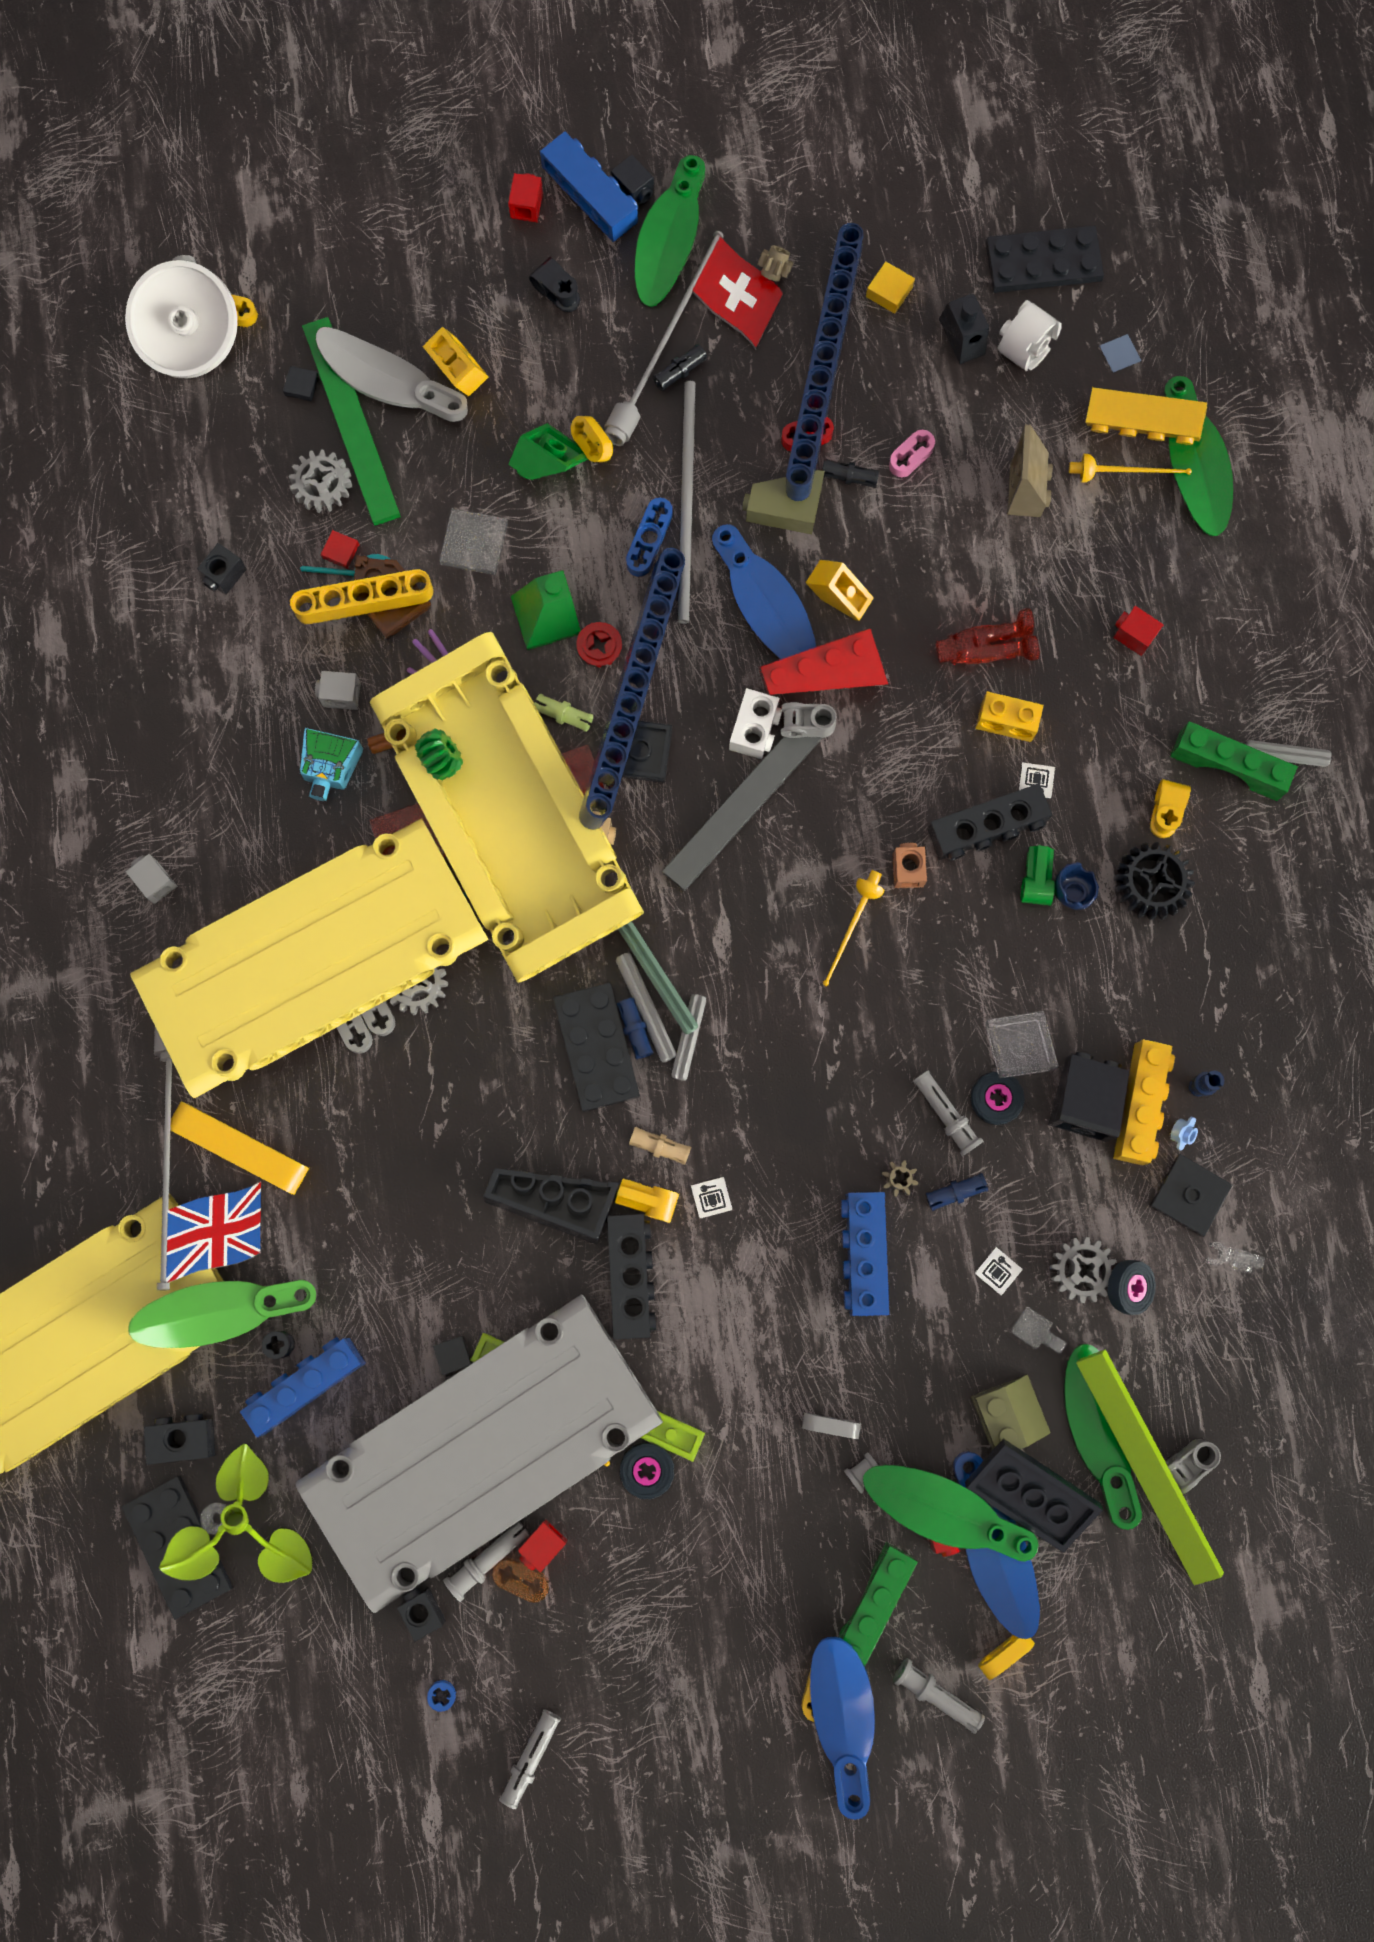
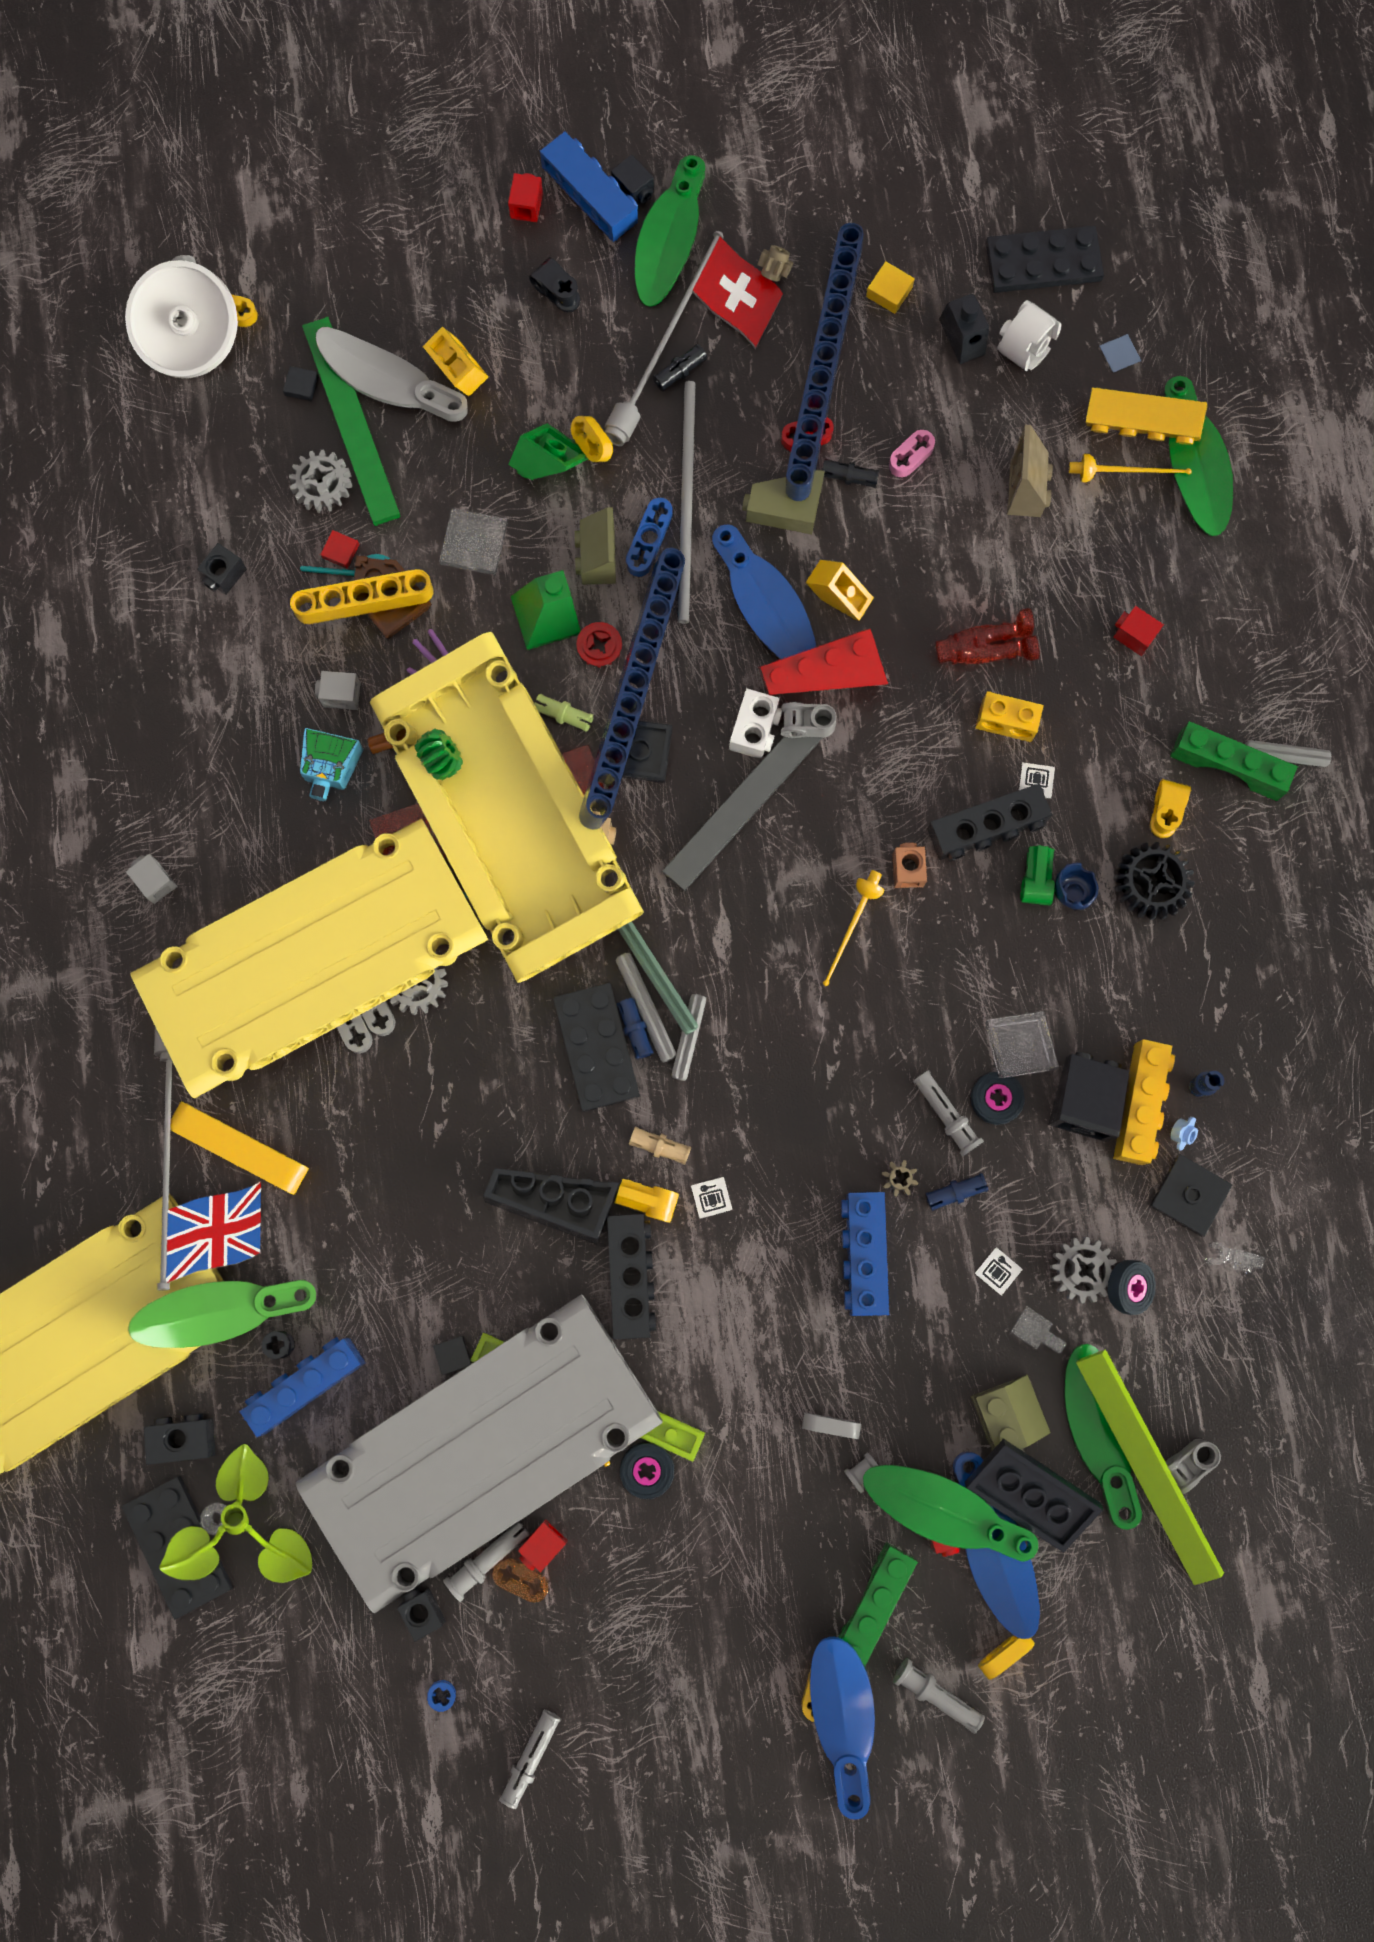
(597, 548): none -> olive slope

